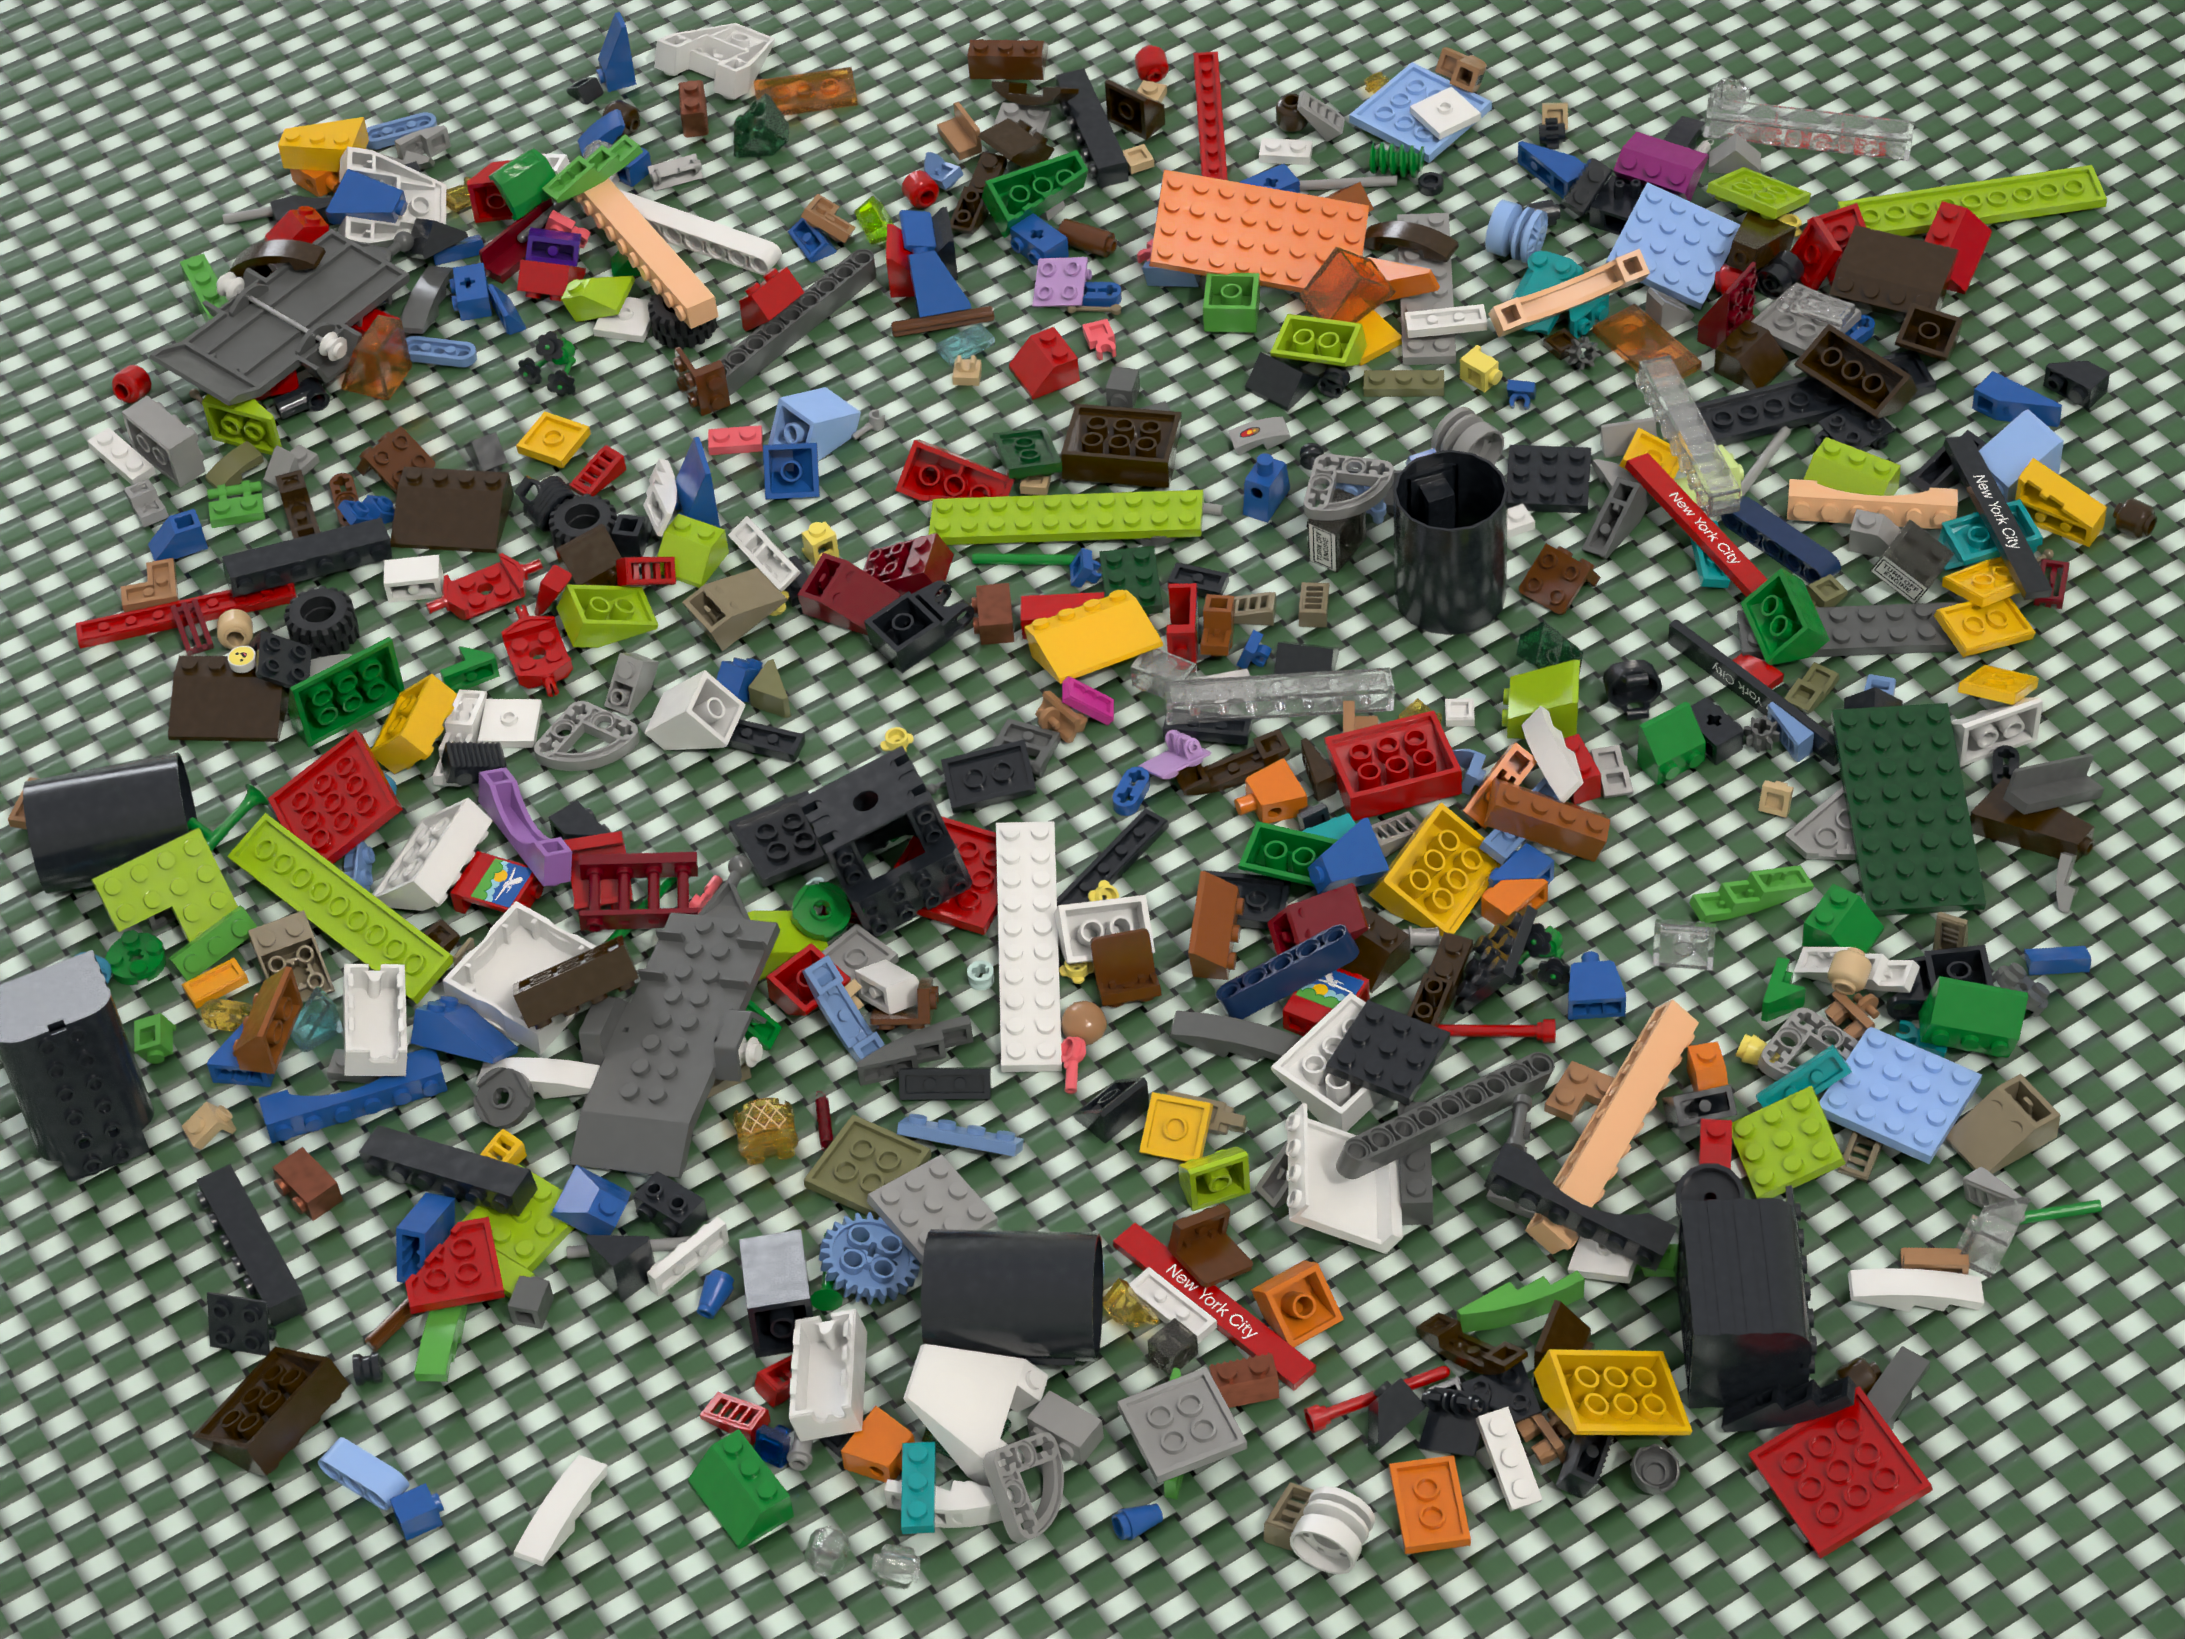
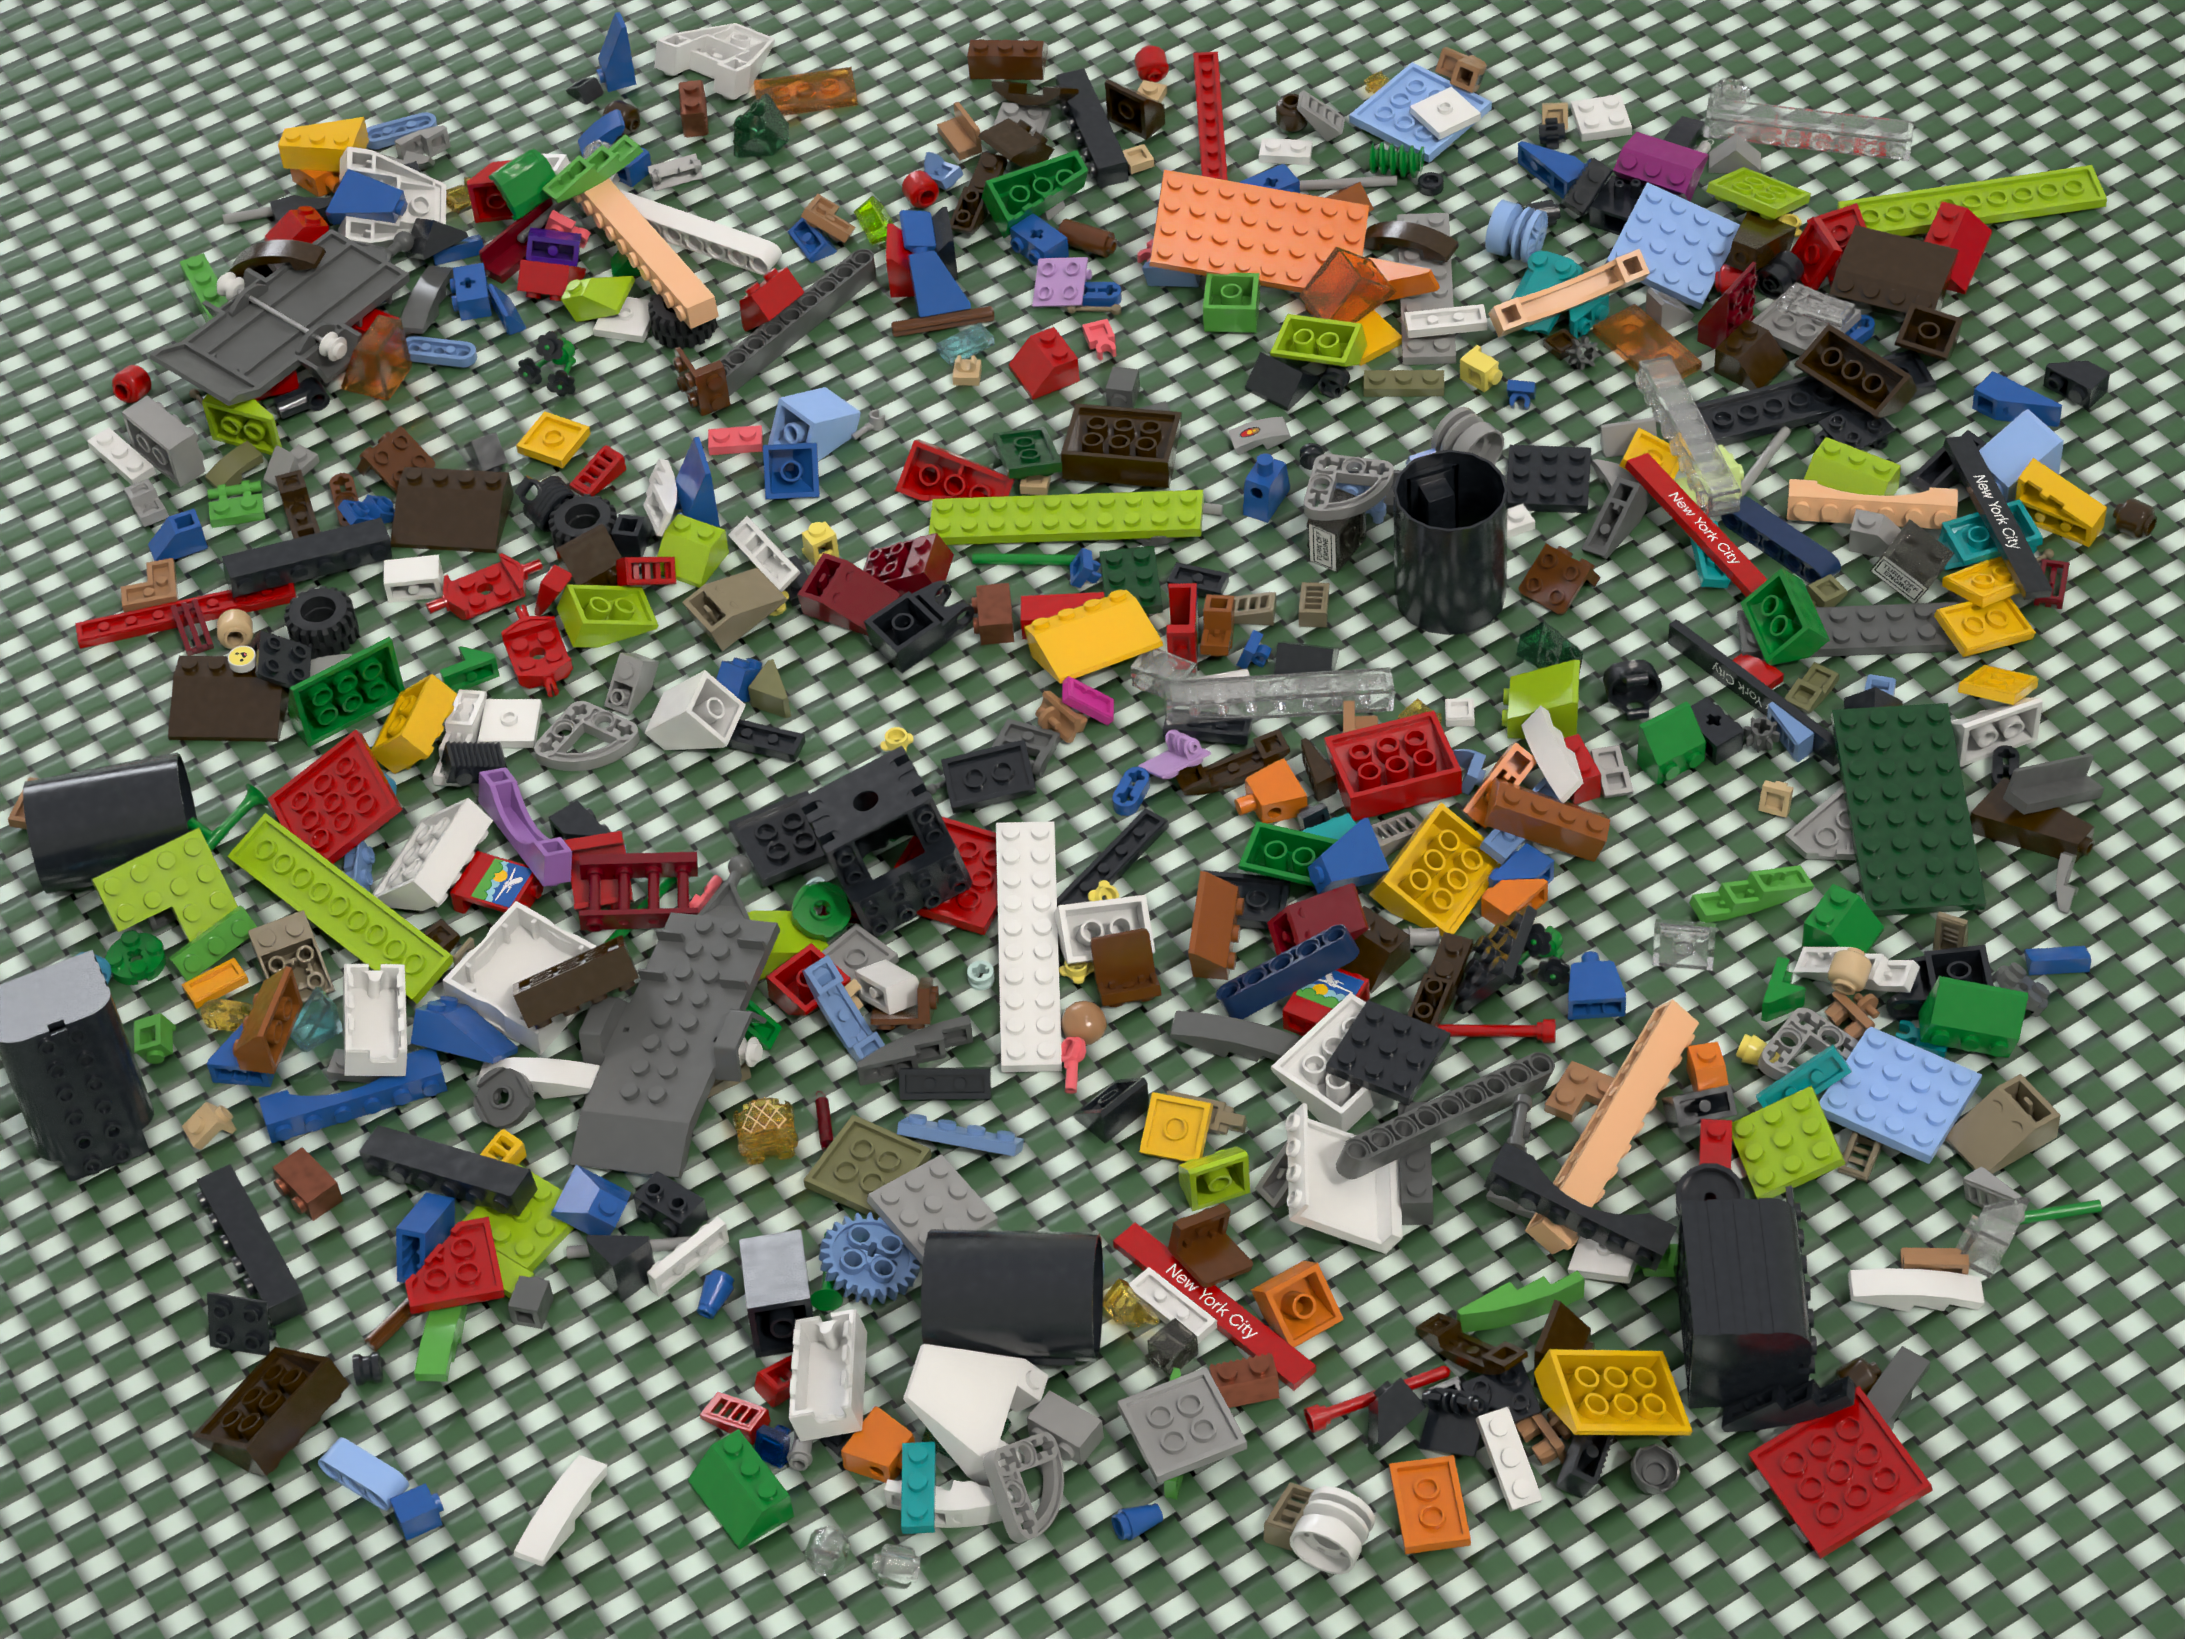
(1601, 118): none -> white plate

